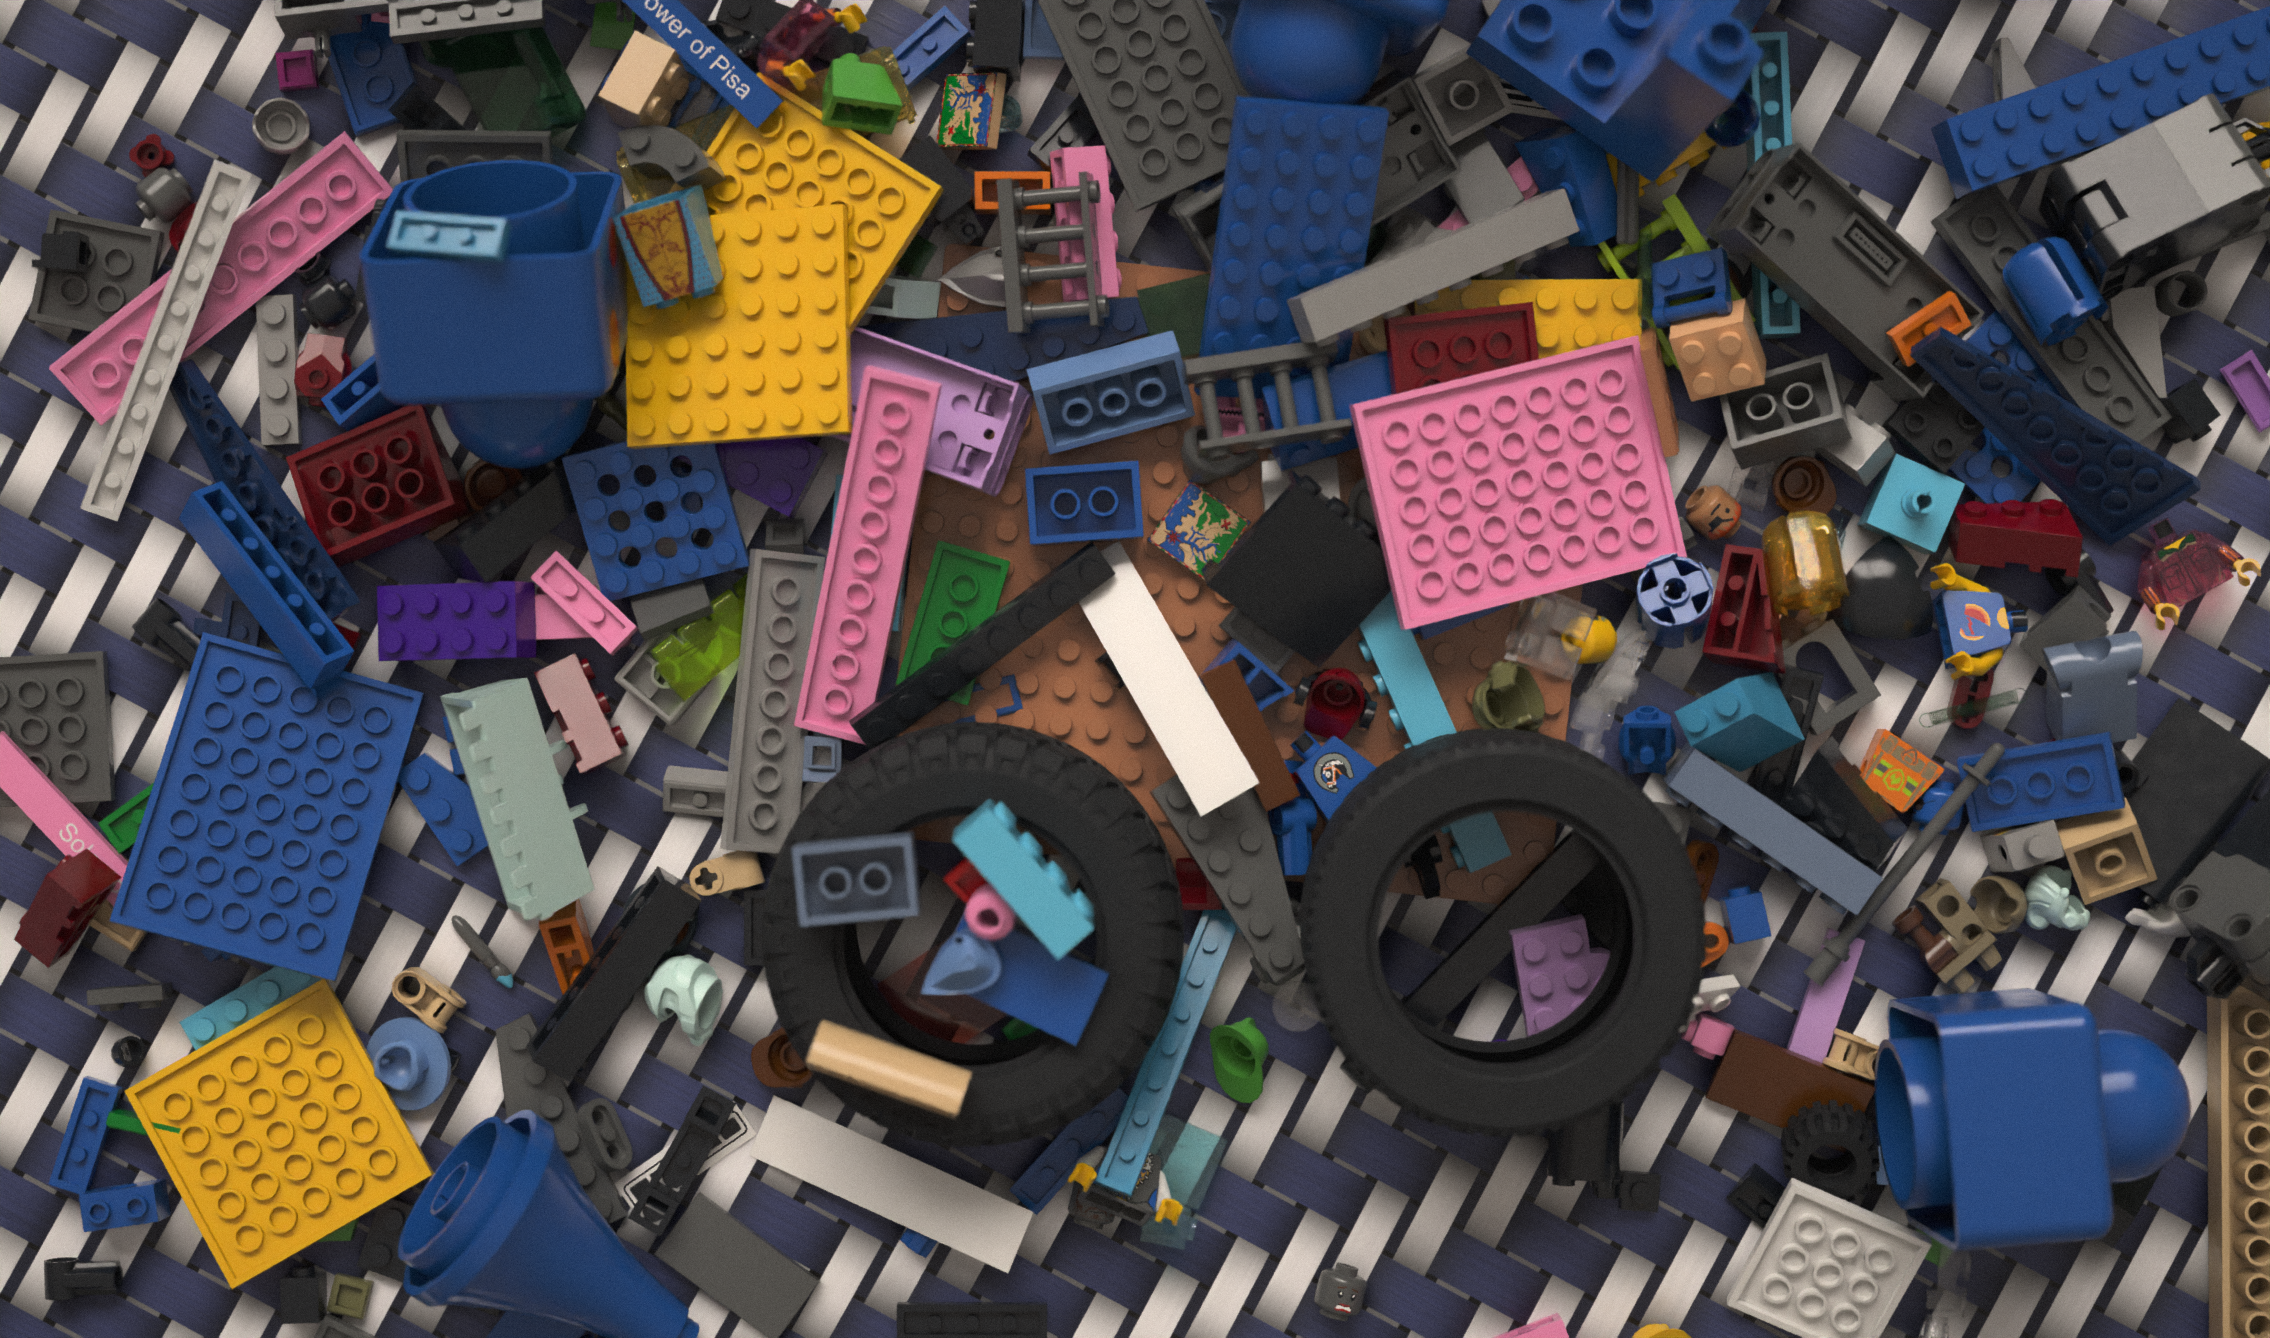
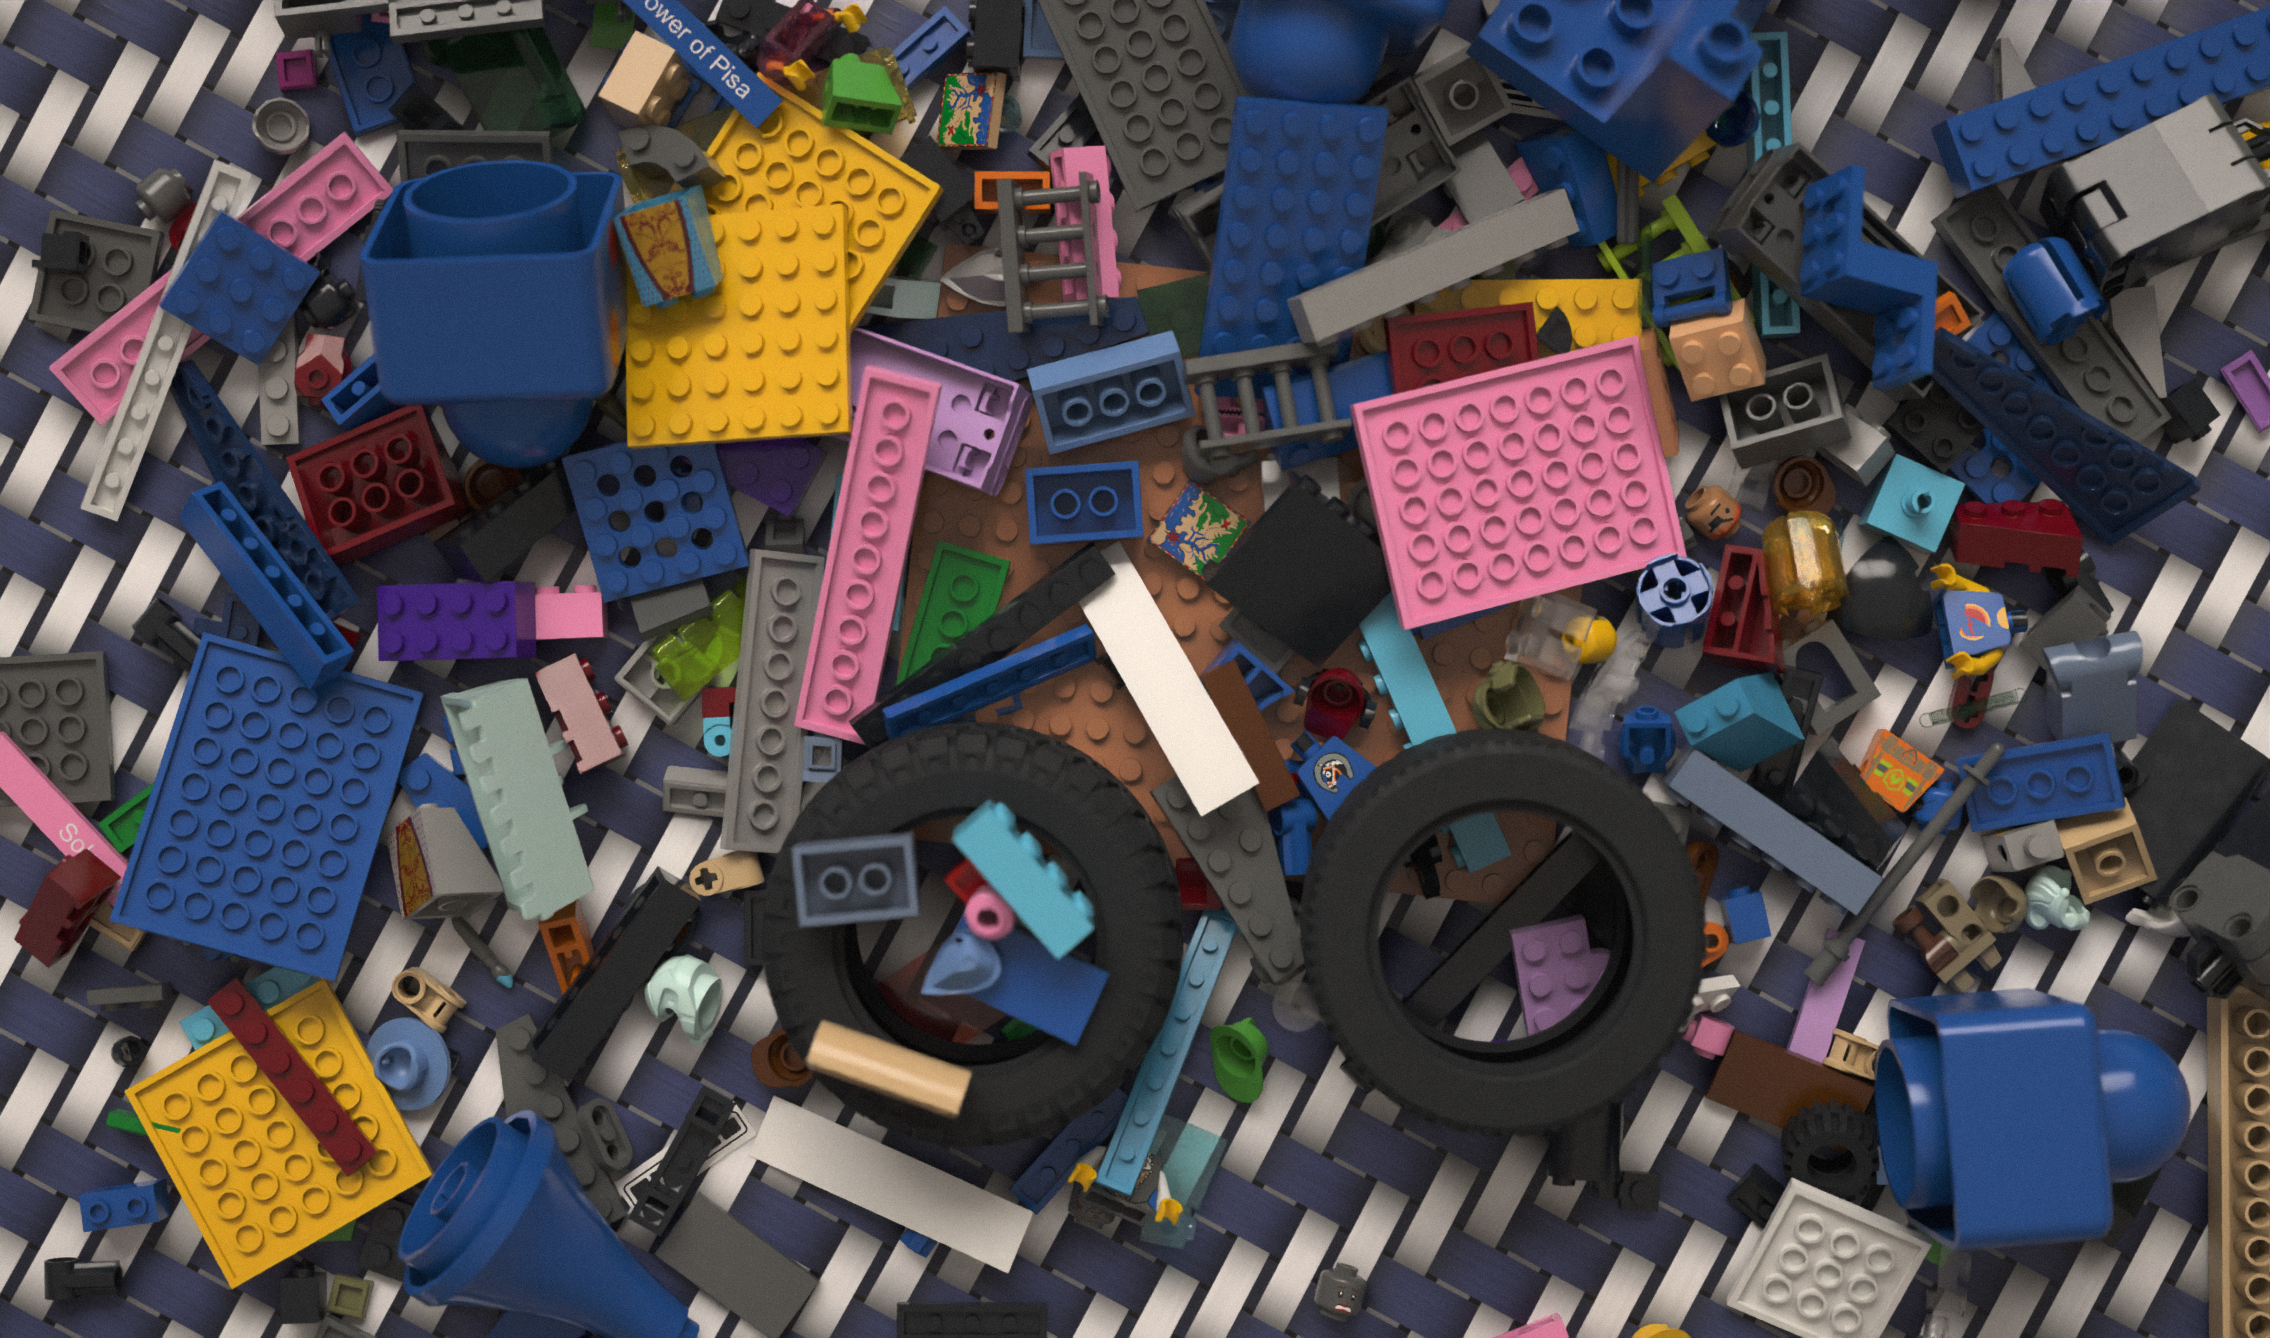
(85, 1135): blue plate -> none
(143, 149): dark red plate -> none
(239, 287): none -> blue plate
(293, 1076): none -> dark red plate
(439, 866): none -> light grey slope
(449, 236): dark azure plate -> none
(584, 603): bright pink piece -> none
(718, 719): none -> leg
(991, 683): none -> blue plate
(1556, 332): none -> black tile
(1869, 279): none -> blue bracket
(2186, 568): clear pink torso -> none
(2197, 289): dark grey piece -> none

